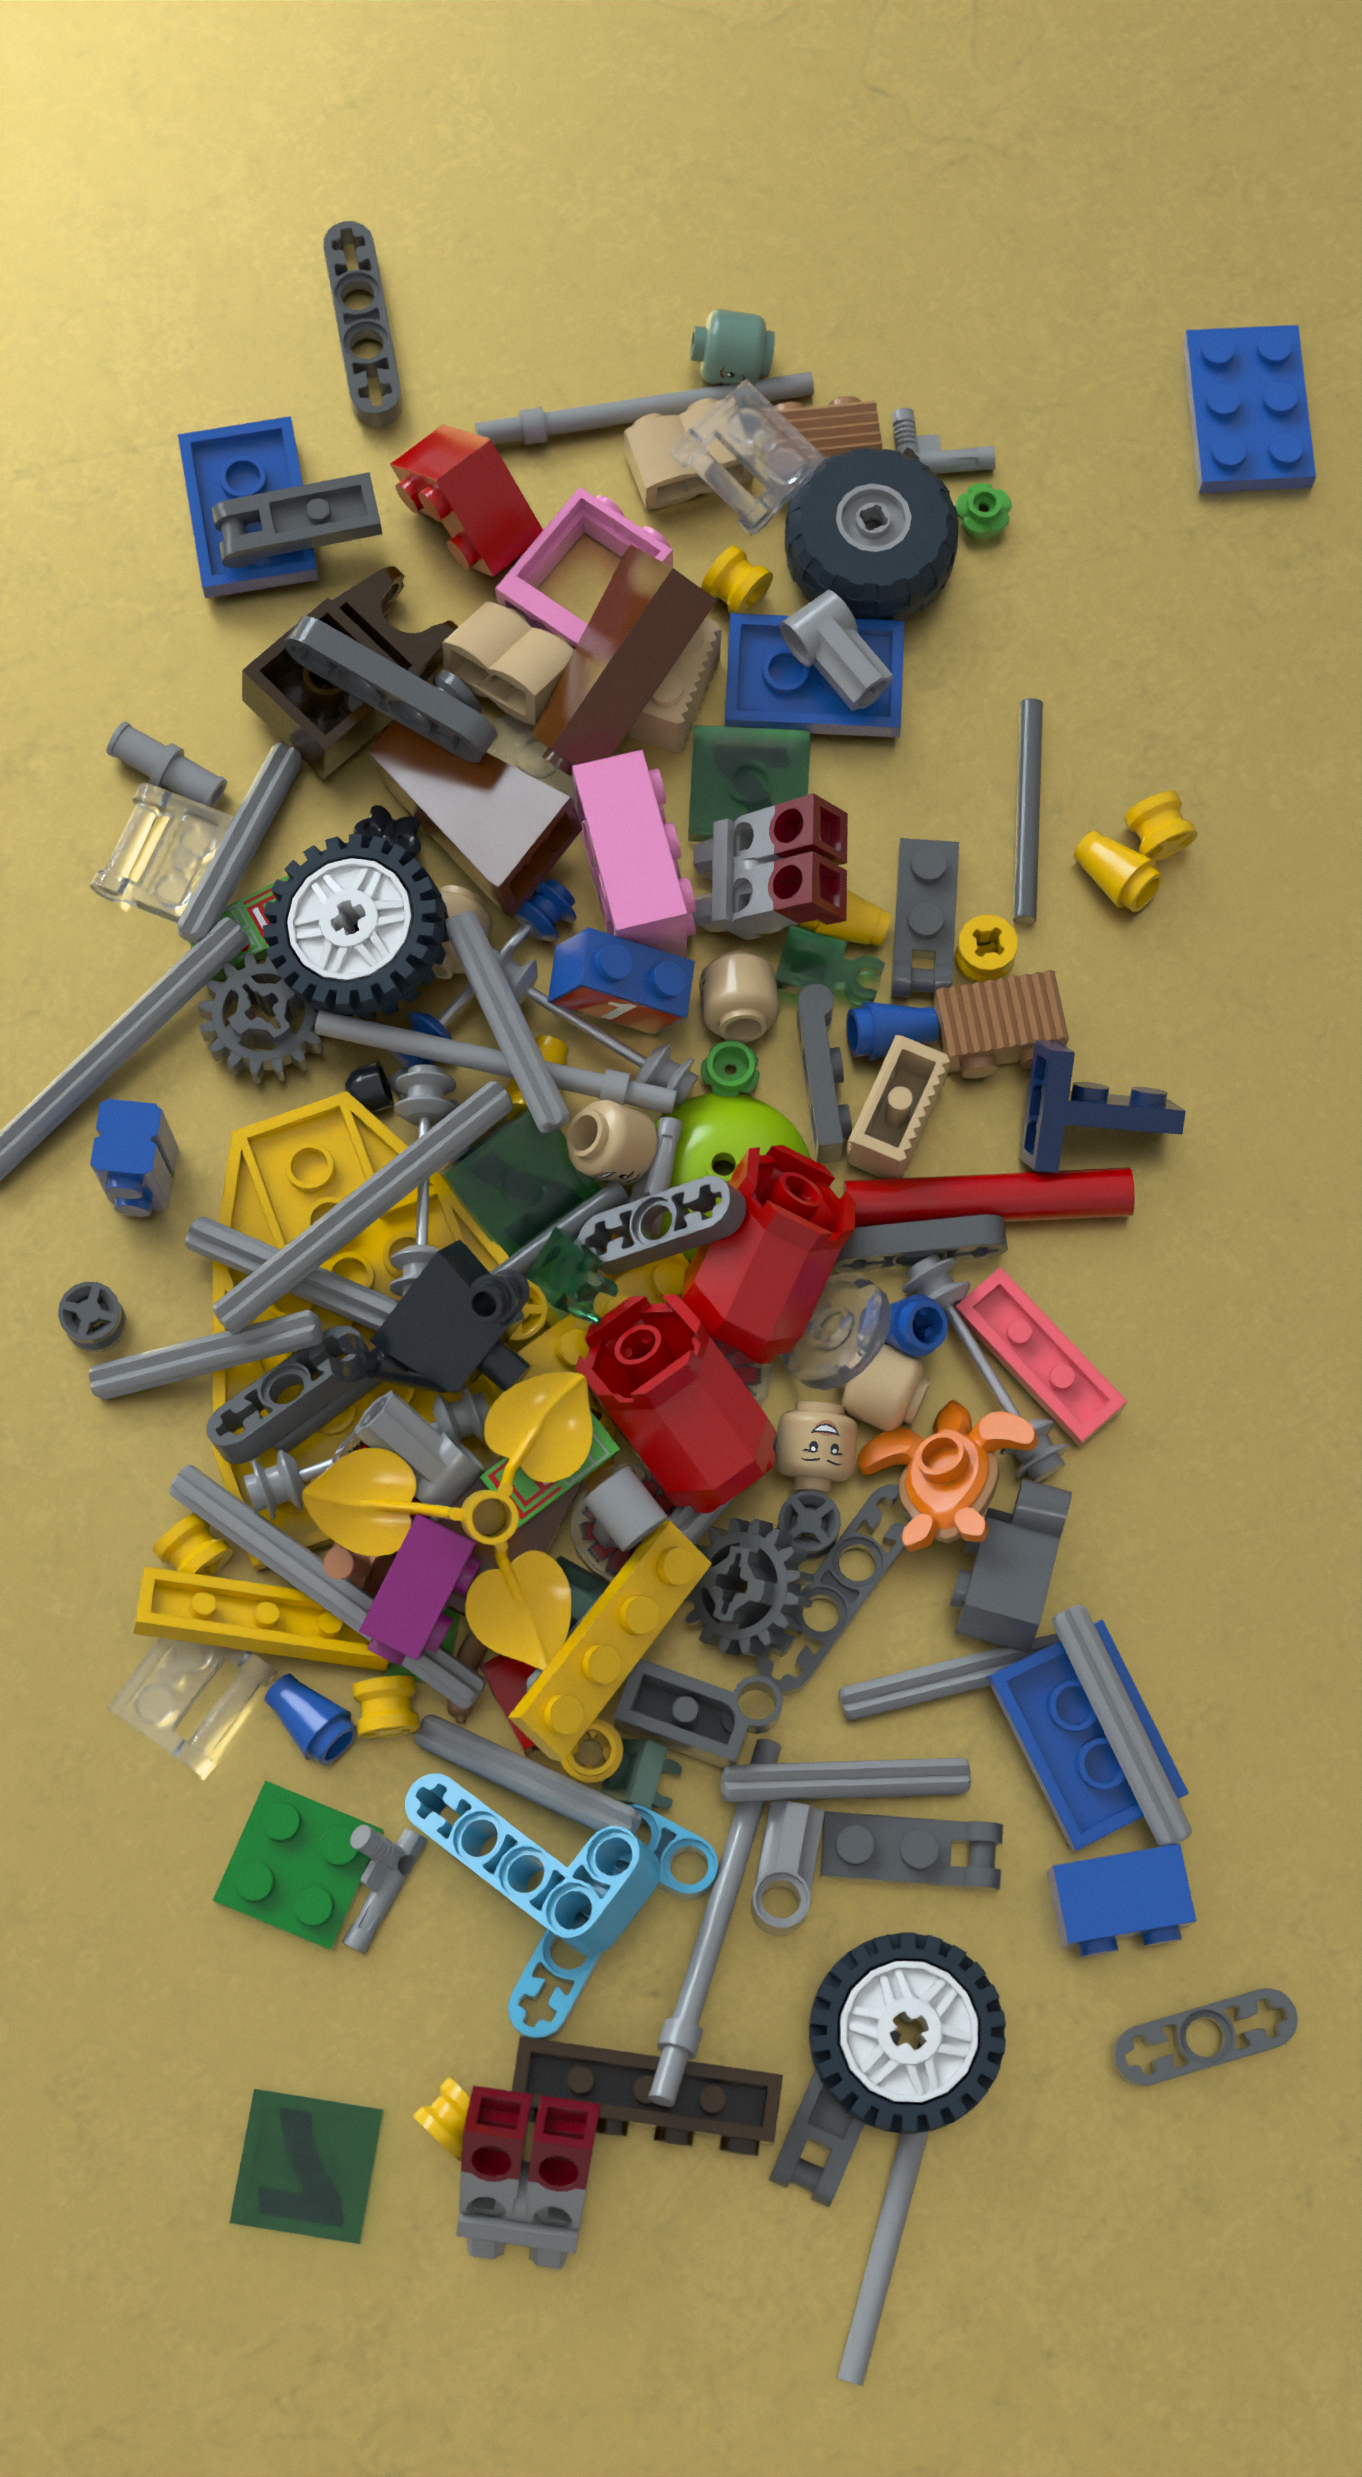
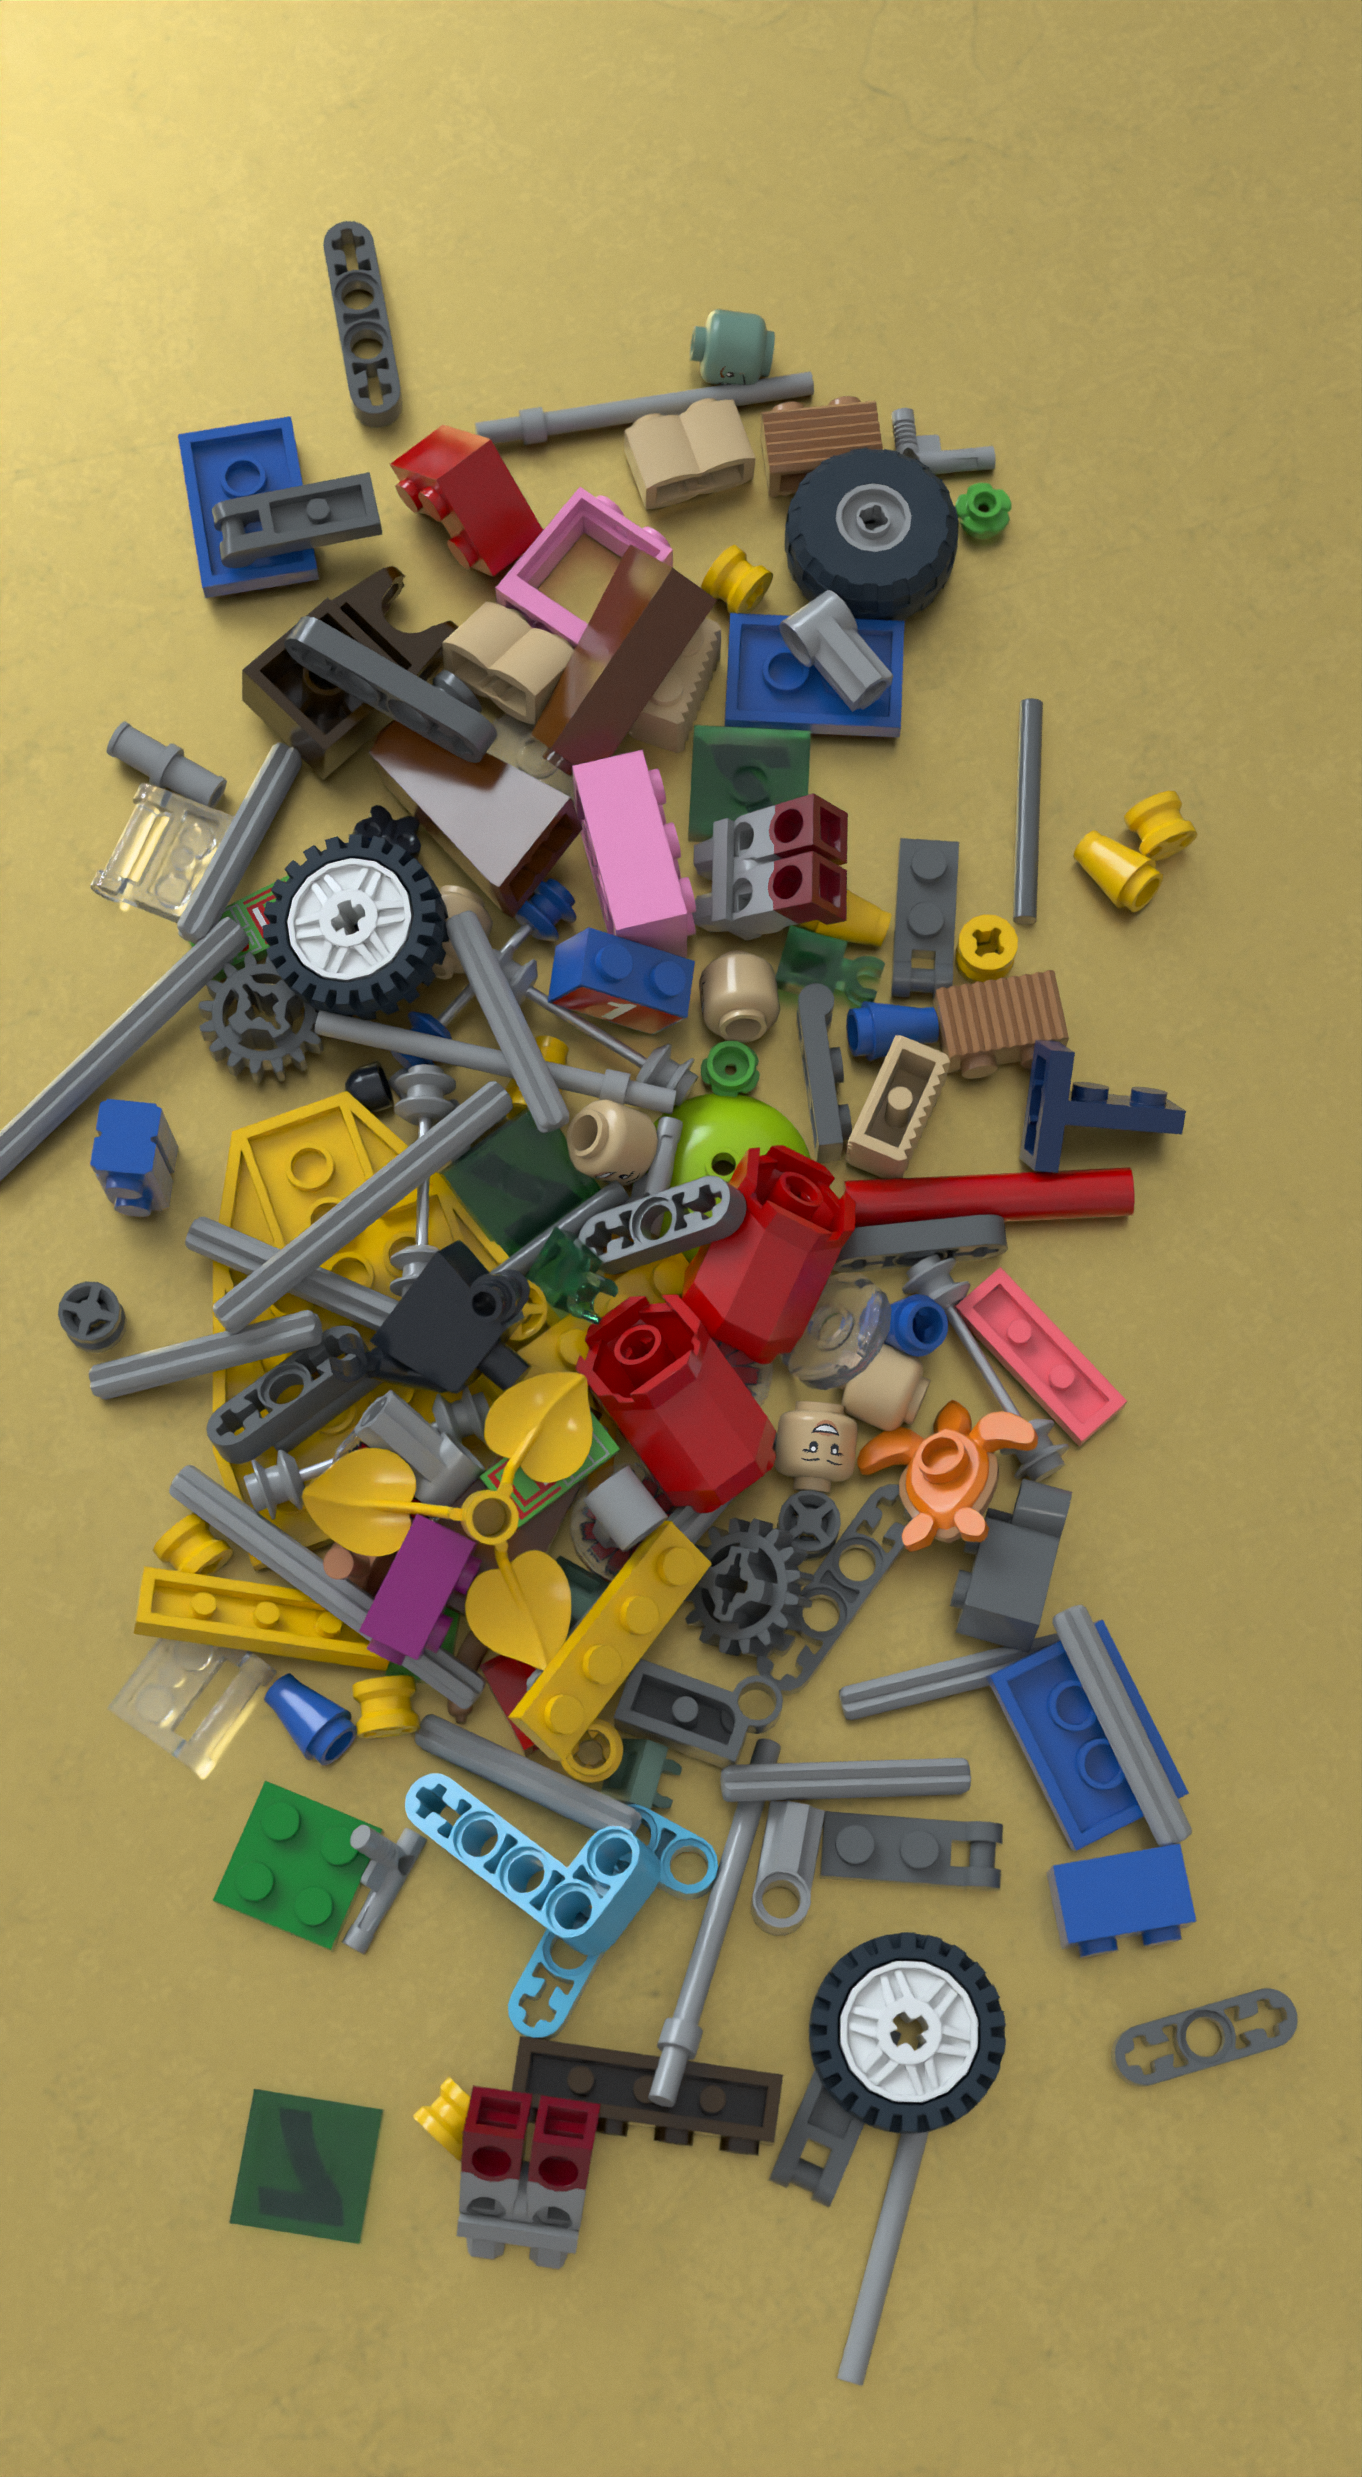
(764, 446): clear plate -> none
(1249, 409): blue plate -> none

